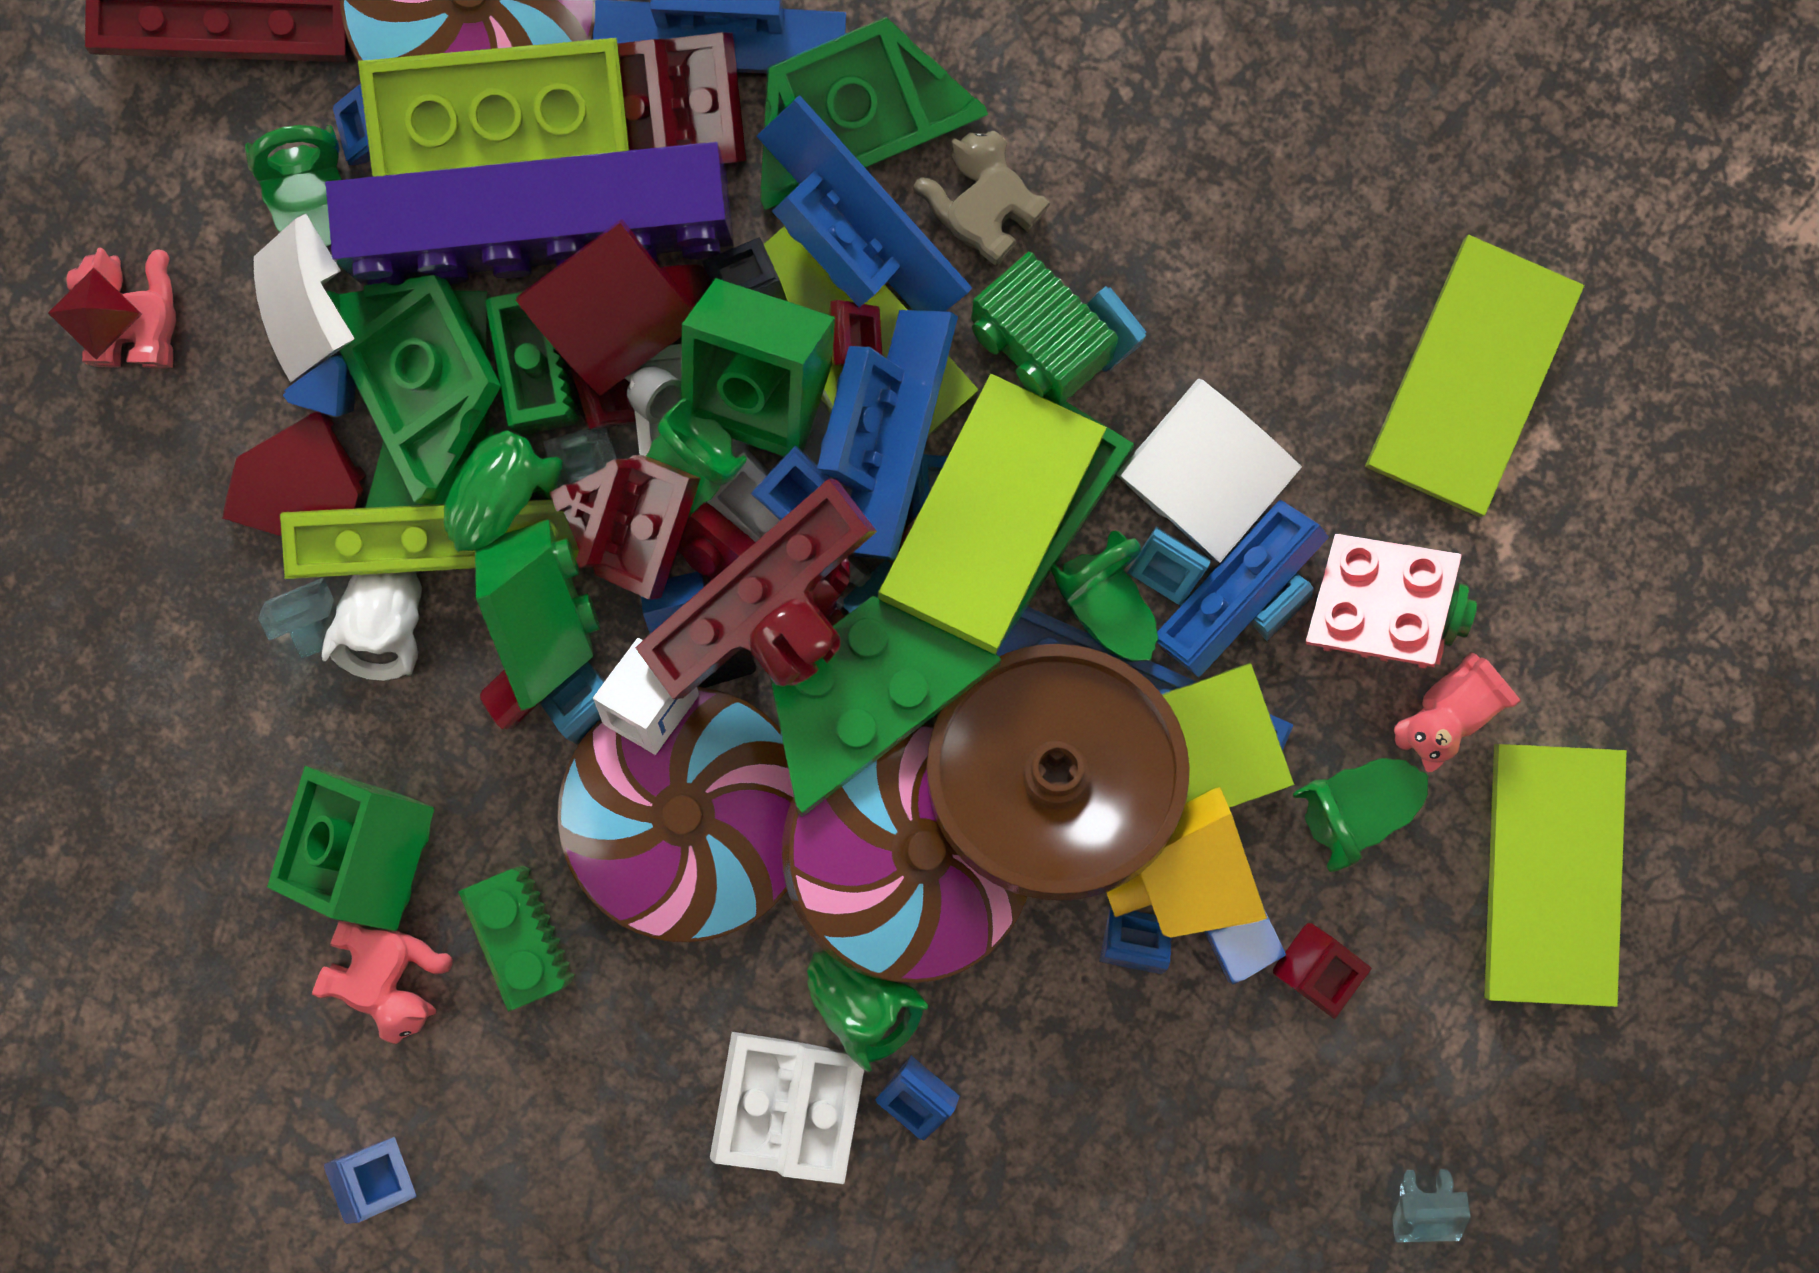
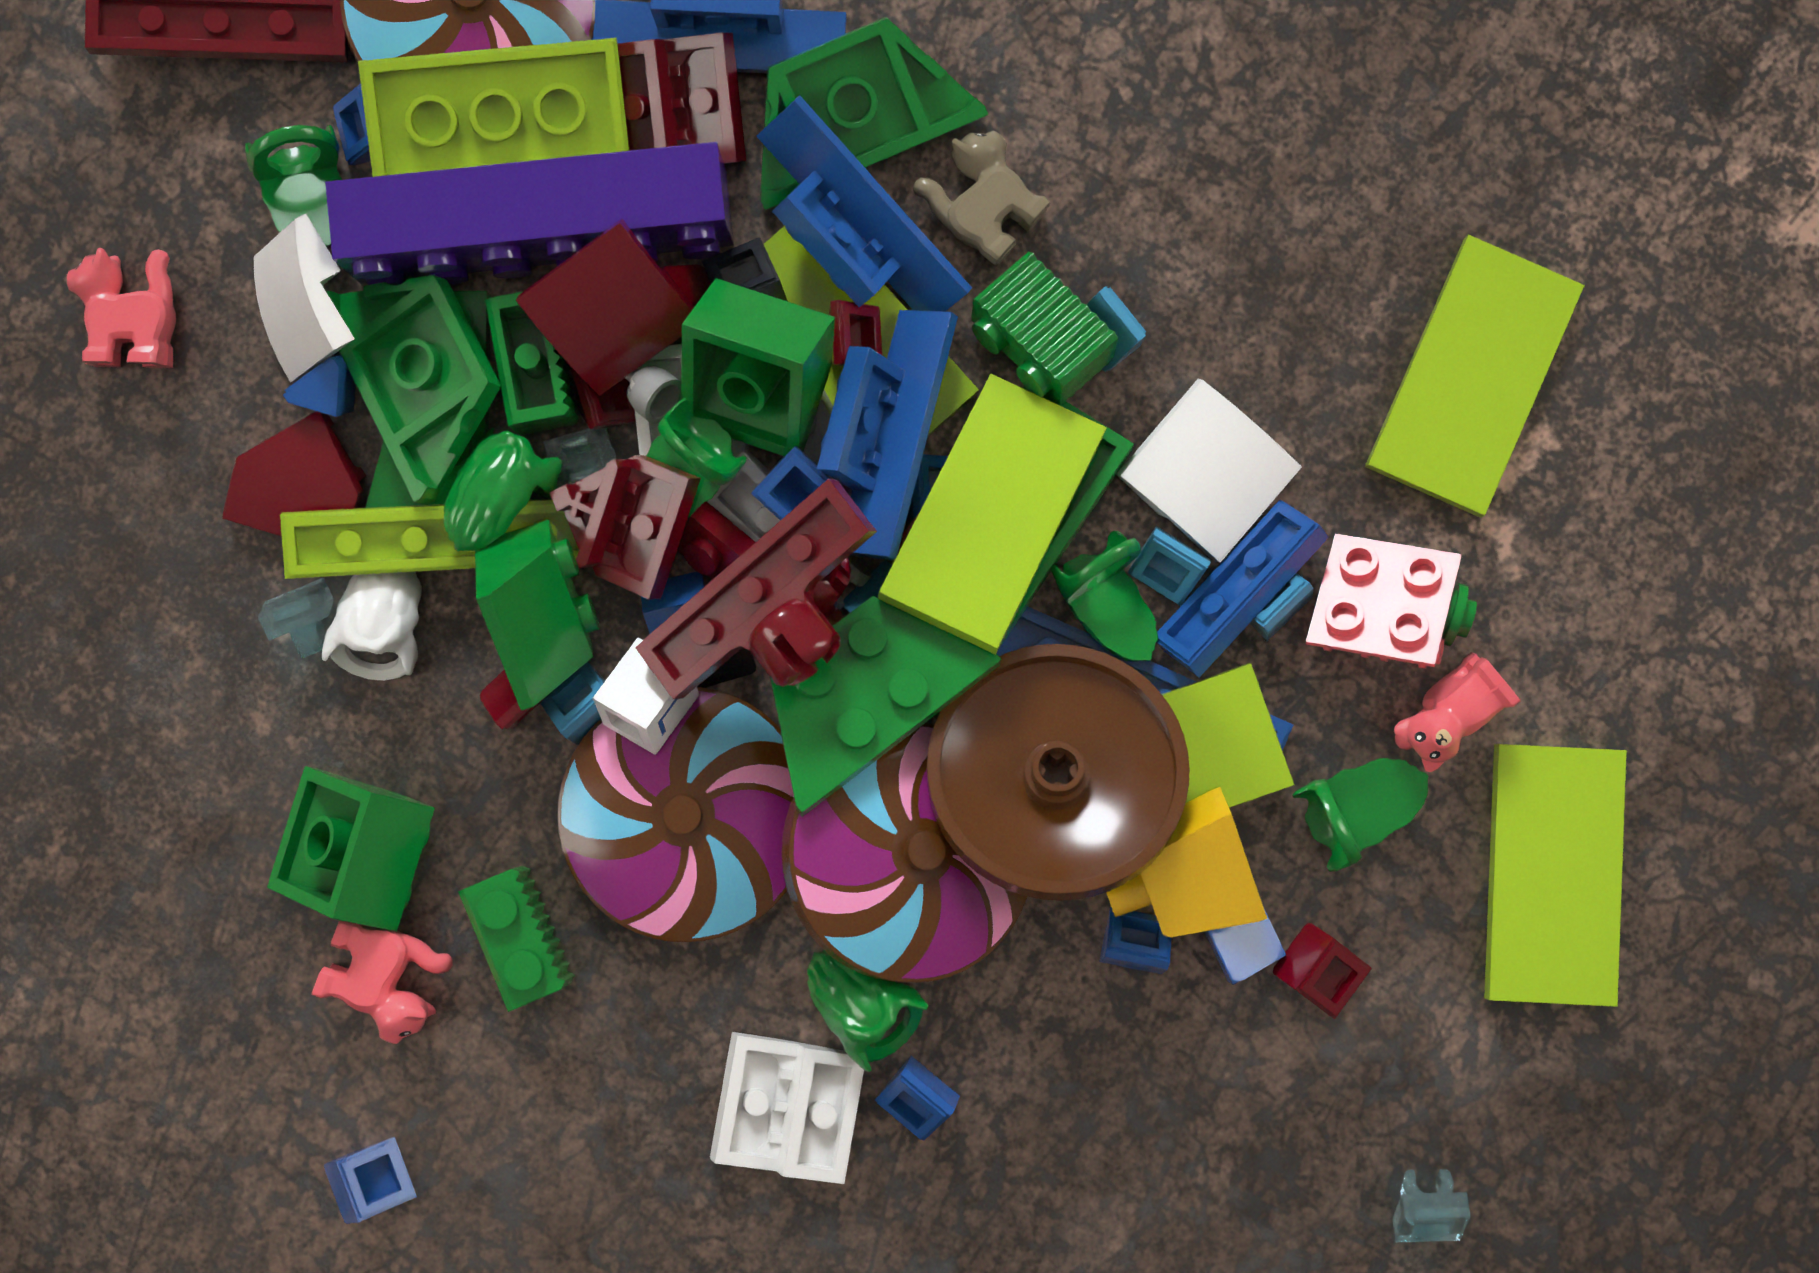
(95, 313): dark red slope -> none

